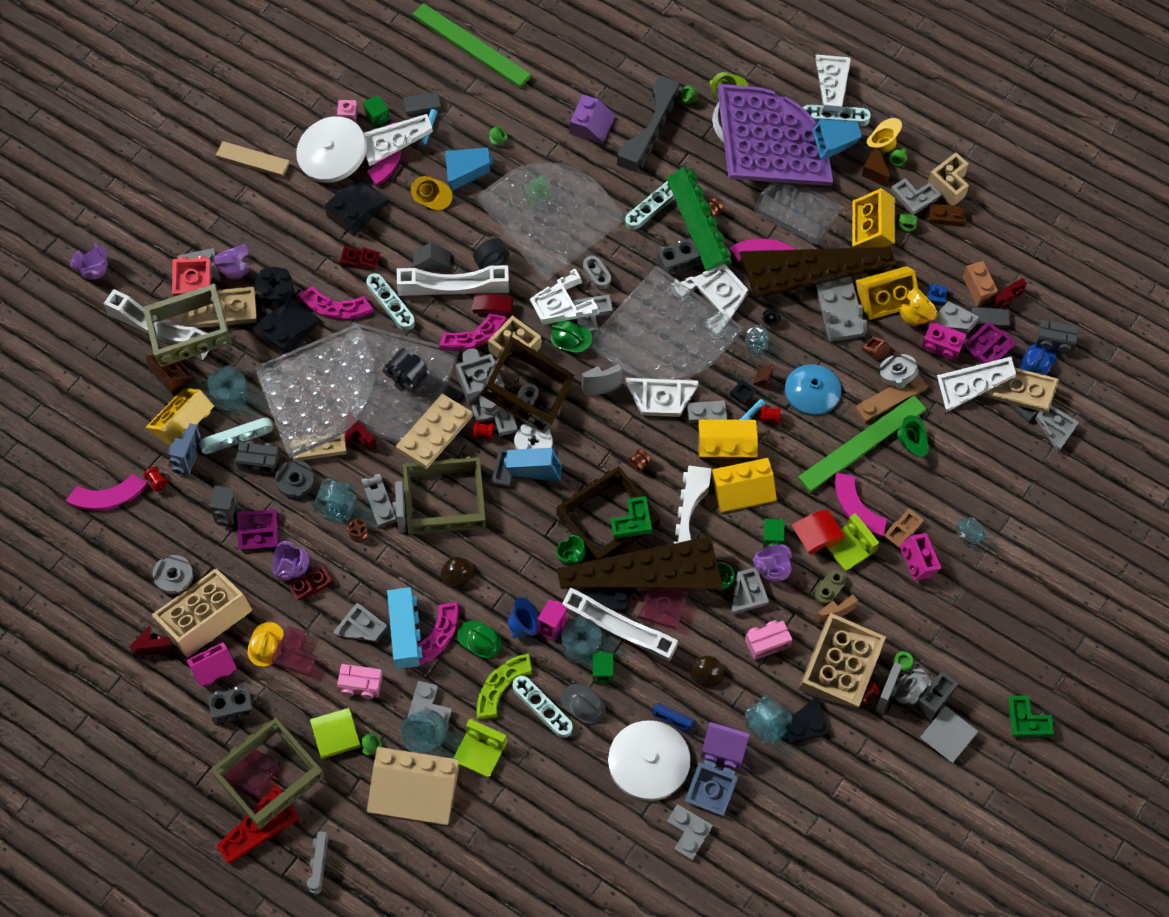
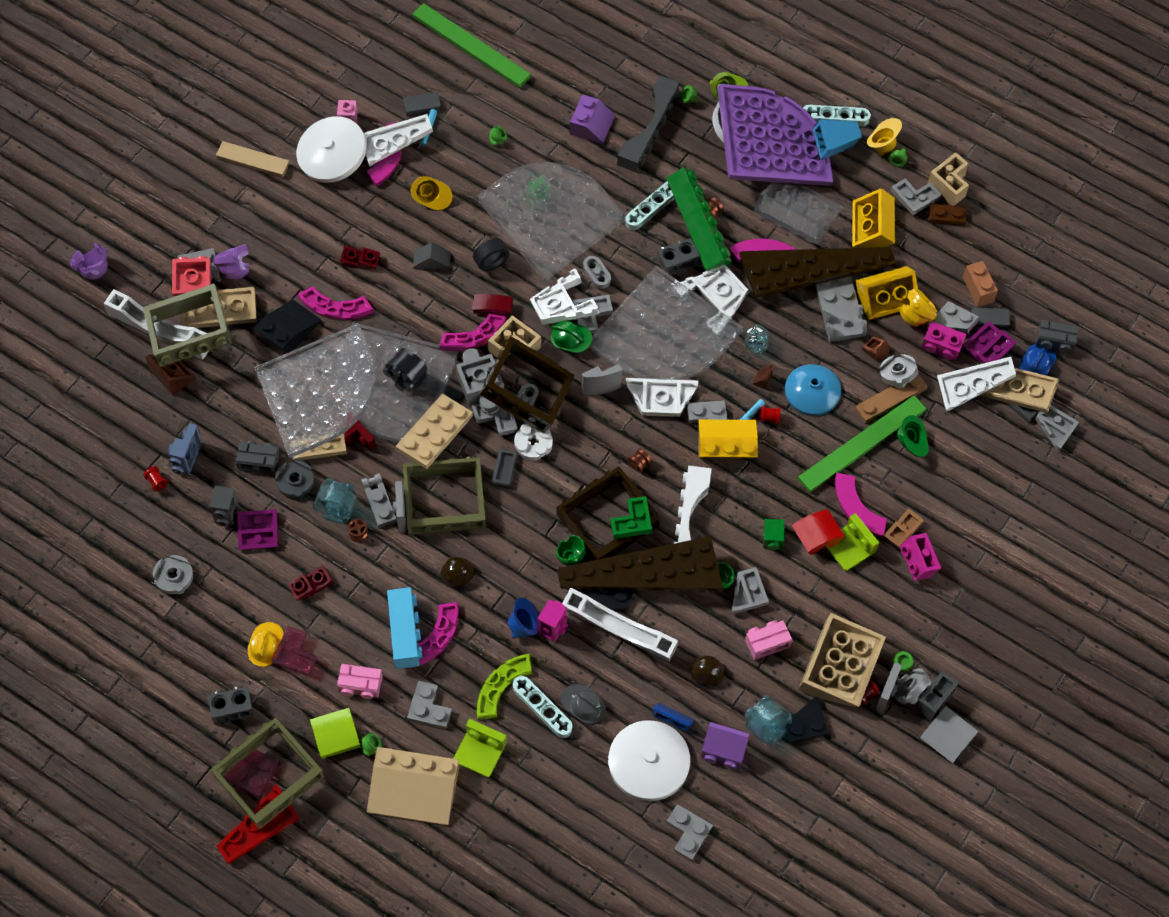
(108, 498): dark pink tile -> none
(146, 645): dark red slope -> none
(185, 408): yellow slope -> none
(202, 612): tan slope -> none
(211, 664): dark pink brick -> none
(228, 388): clear light blue brick -> none
(236, 435): light aqua beam -> none
(274, 287): black brick -> none
(289, 561): medium lavender helmet -> none
(317, 863): light grey plate -> none
(355, 206): black slope -> none
(361, 625): light grey wing -> none
(376, 111): green brick -> none
(391, 301): light aqua beam -> none
(418, 282): white arch -> none
(423, 722): clear light blue brick -> none
(467, 166): dark azure slope -> none
(479, 639): green piece -> none
(483, 430): red bush -> none
(534, 464): dark azure slope -> none
(581, 629): clear light blue brick -> none
(602, 667): green brick -> none
(664, 607): clear pink plate -> none
(712, 787): sand blue plate -> none
(743, 392): black plate -> none
(744, 485): yellow slope -> none
(766, 317): black plate -> none
(773, 562): medium lavender helmet -> none
(831, 586): olive plate -> none
(833, 79): white wing -> none
(841, 610): medium nougat slope -> none
(876, 169): reddish brown slope -> none
(907, 219): bright green tile -> none
(937, 294): blue tile -> none
(970, 531): clear light blue head -> none
(1006, 296): dark red slope -> none
(1025, 724): green plate -> none

